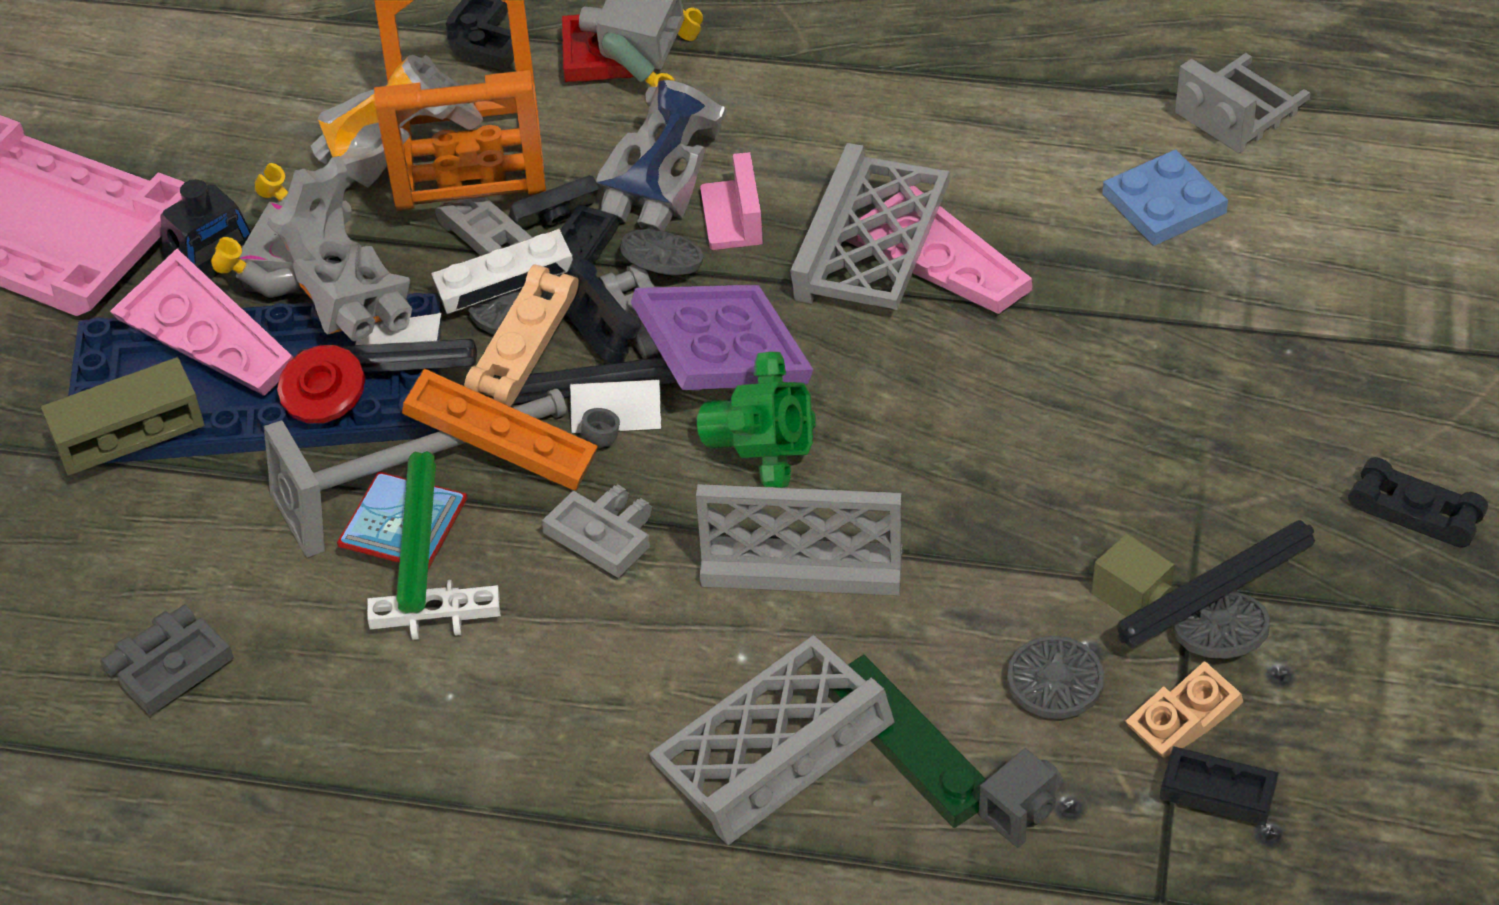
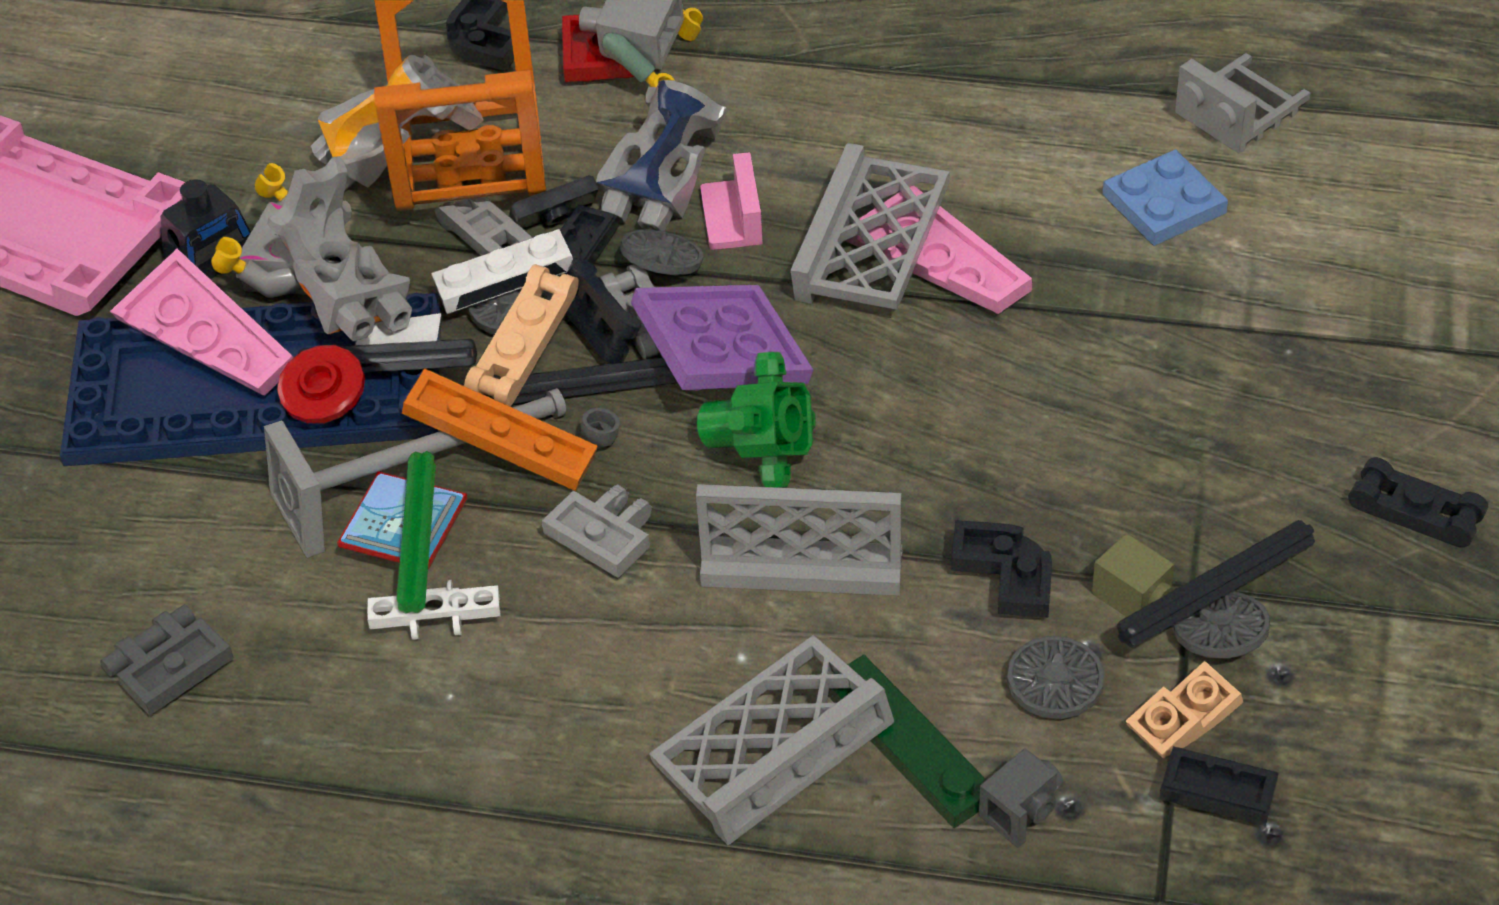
(123, 416): olive brick -> none
(632, 401): white sticker -> none
(1019, 561): none -> black plate

